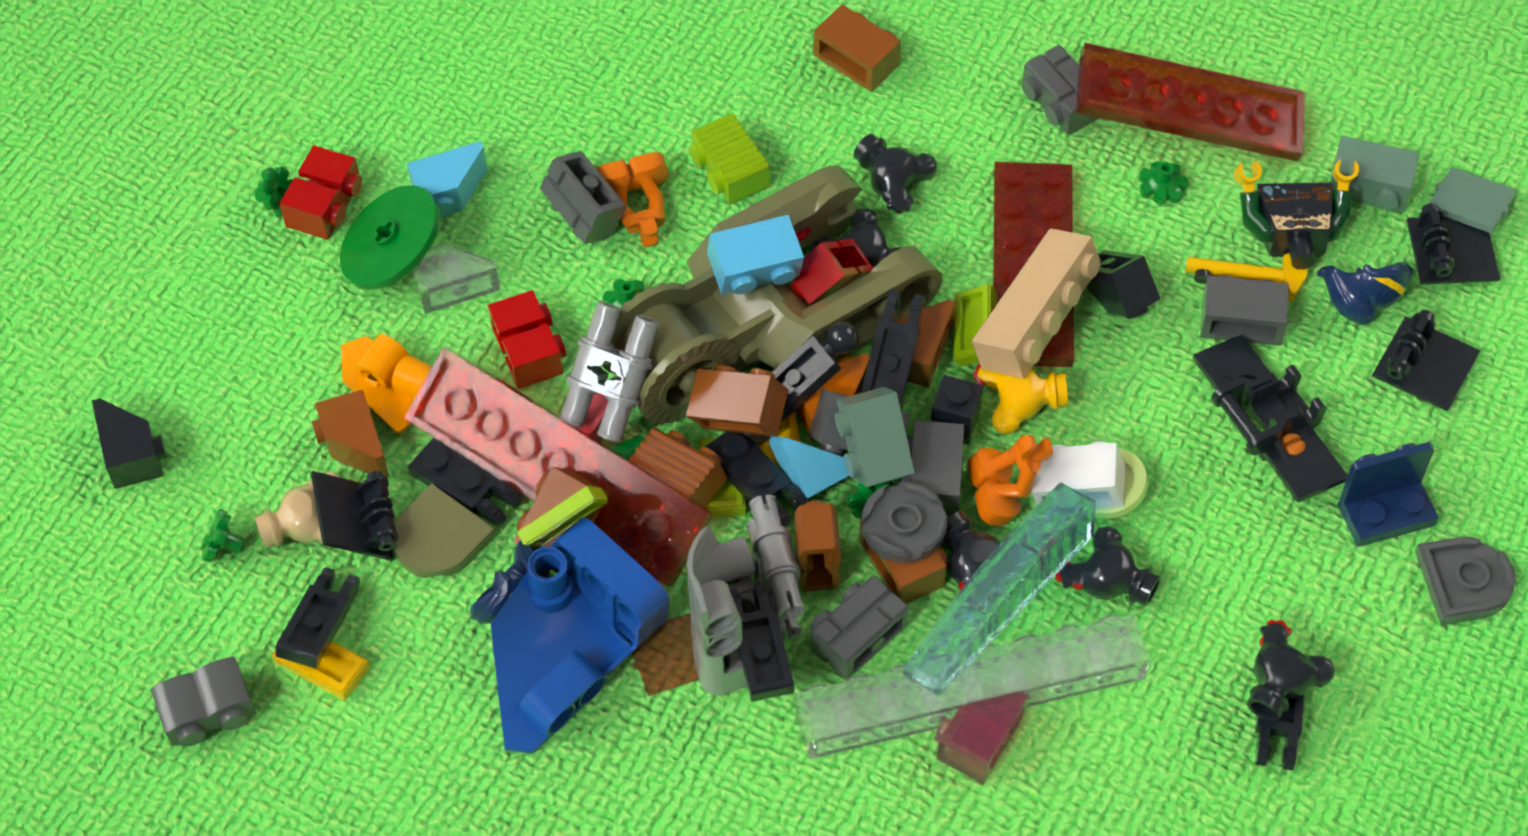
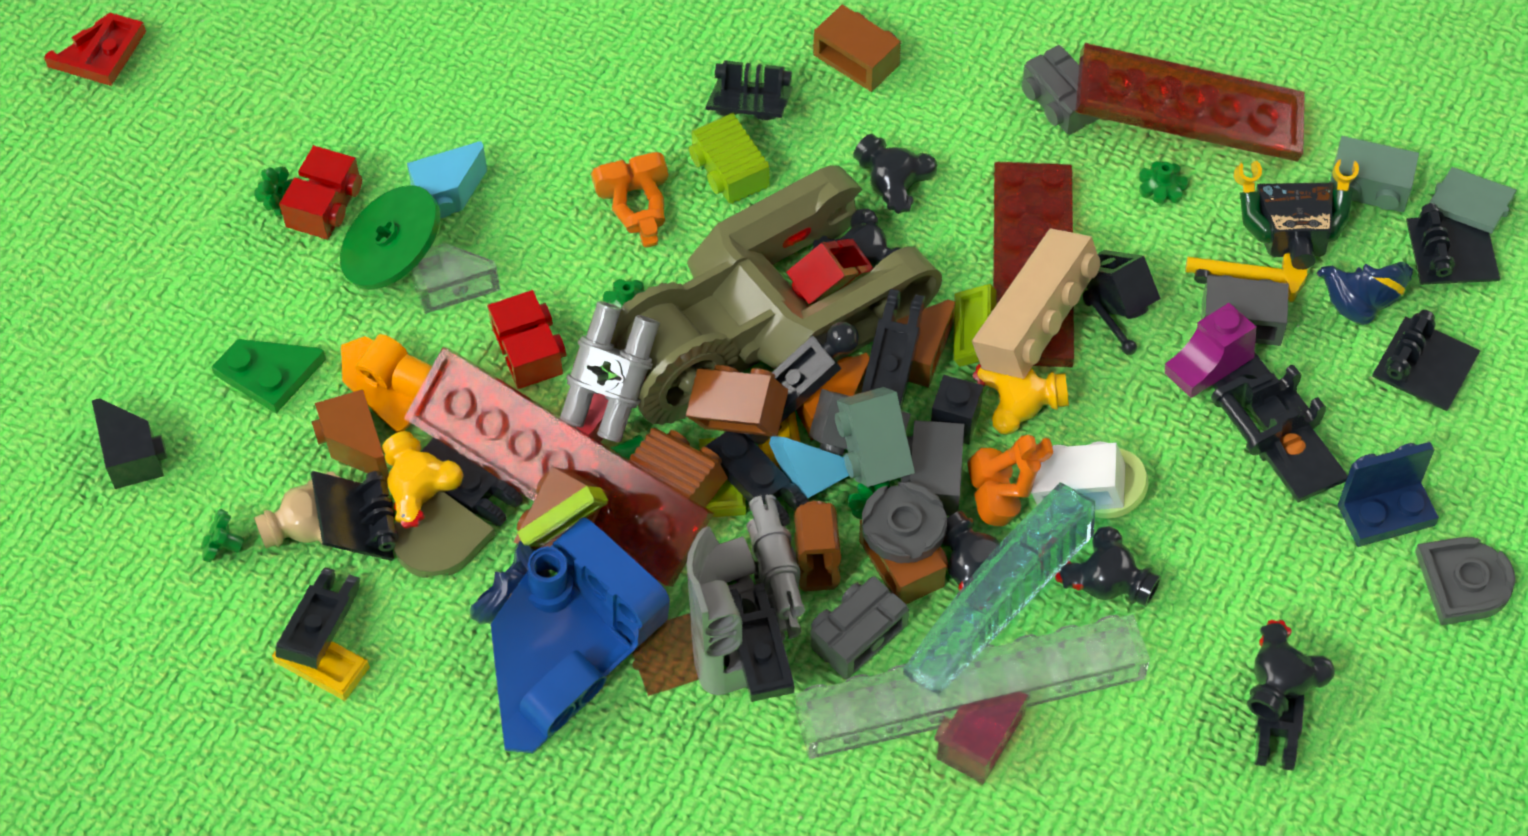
(99, 50): none -> red wing
(203, 702): dark grey brick -> none
(268, 370): none -> green wing
(416, 477): none -> yellow animal
(583, 197): dark grey brick -> none
(746, 97): none -> black hinge
(755, 255): medium azure piece -> none
(1092, 297): none -> black hinge
(1215, 350): none -> magenta arch

